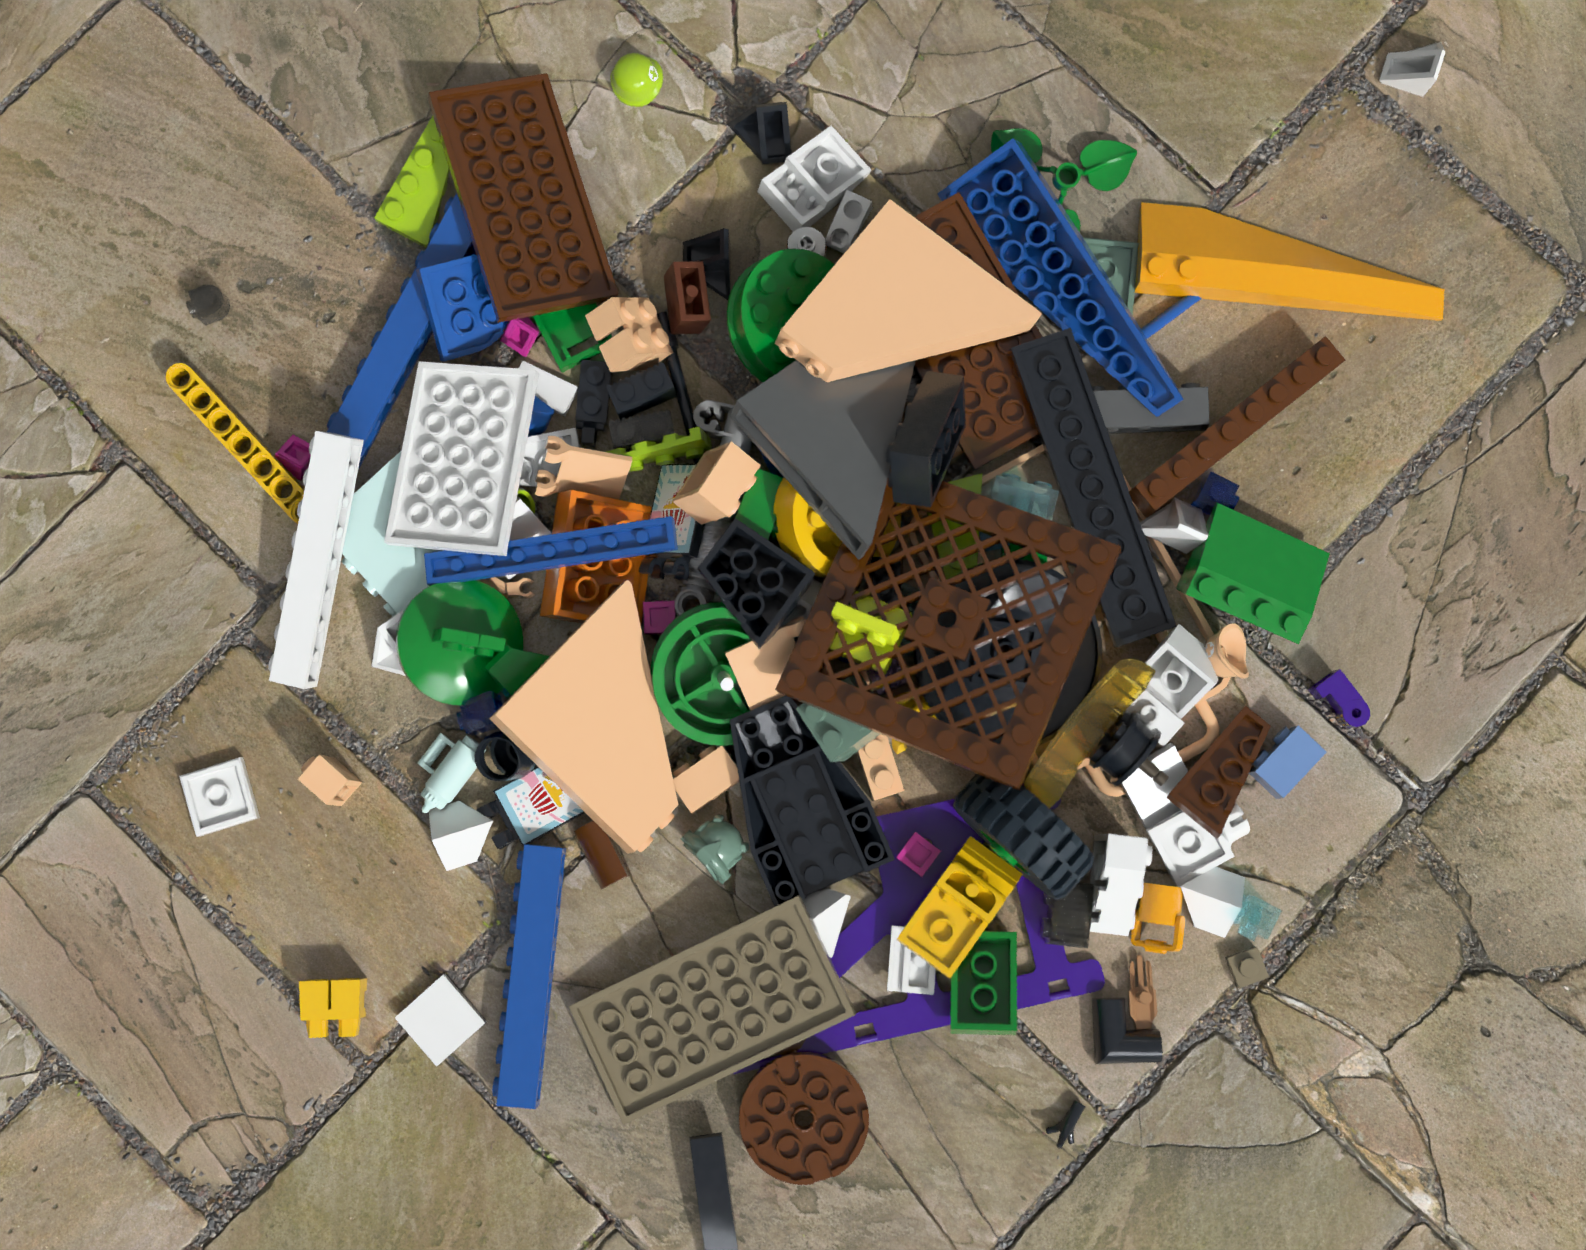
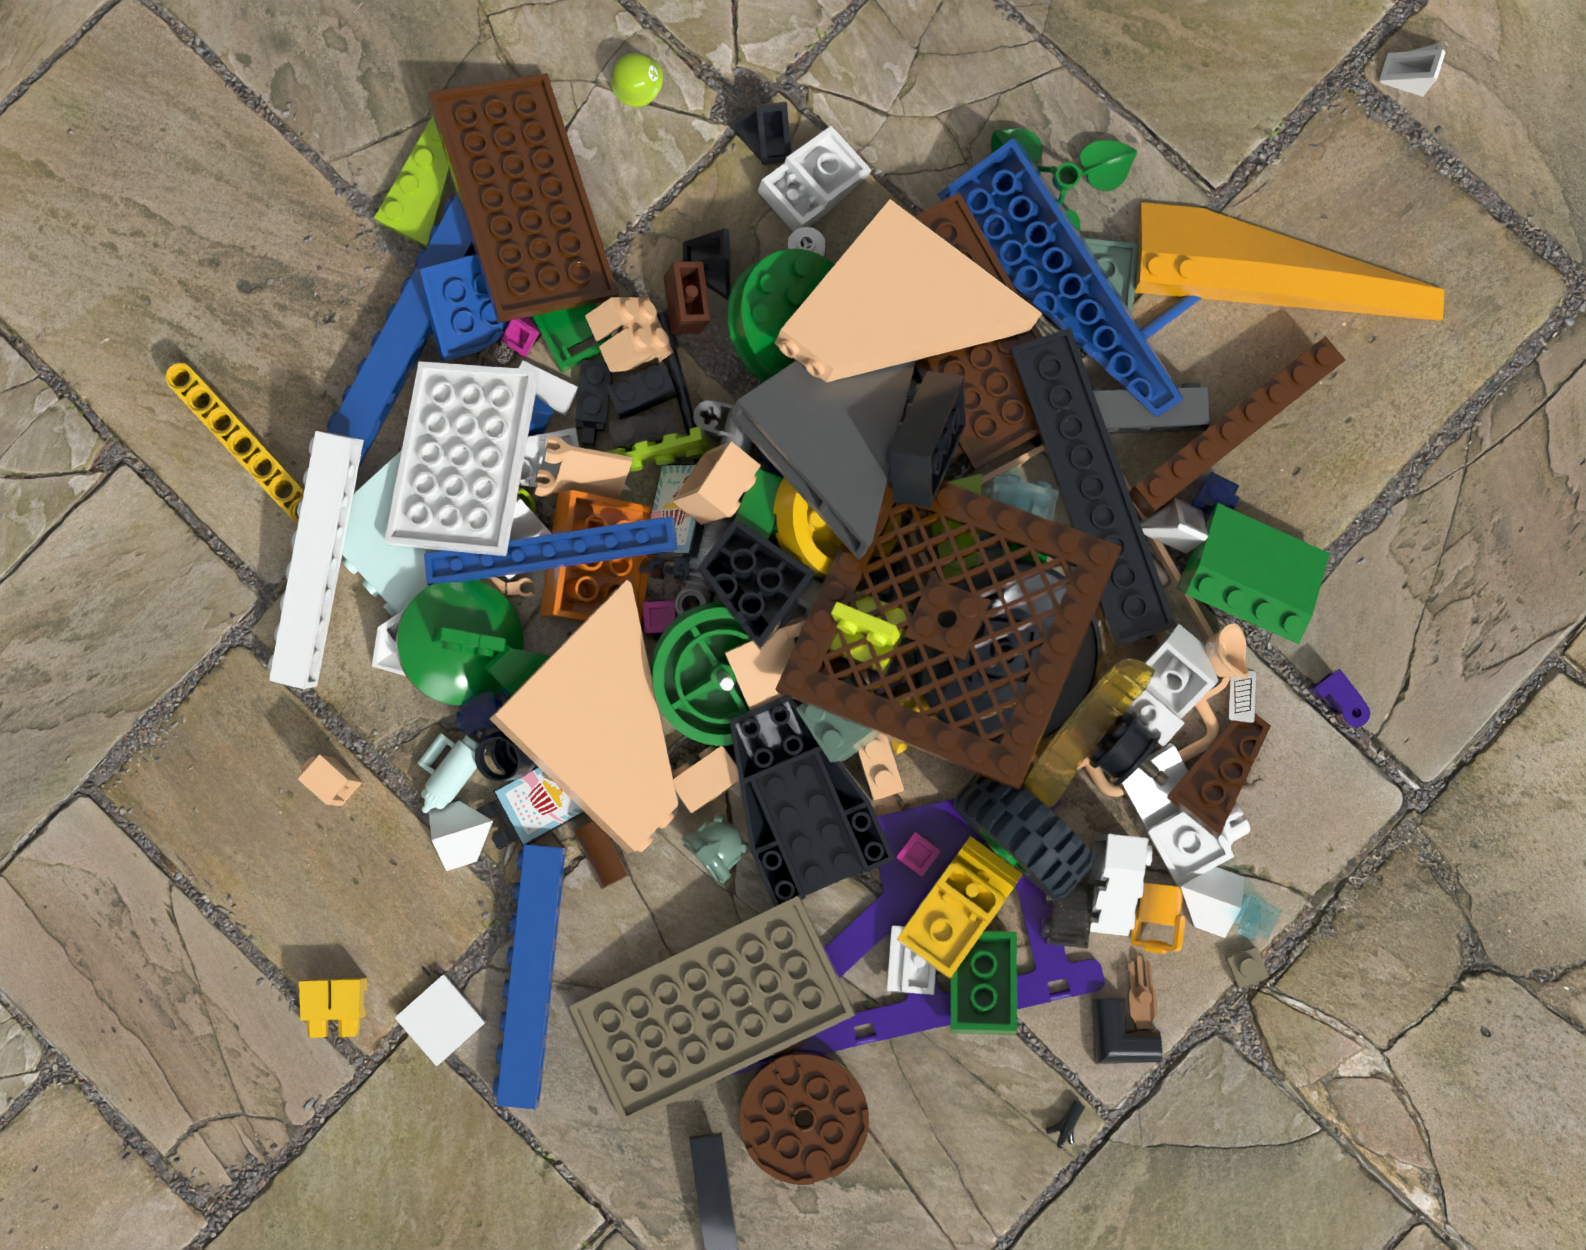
(208, 304): clear smoke plate -> none
(219, 796): white tile -> none
(295, 456): dark pink slope -> none
(827, 913): white slope -> none
(848, 221): white leg -> none
(1242, 698): none -> white sticker
(1286, 761): medium blue brick -> none

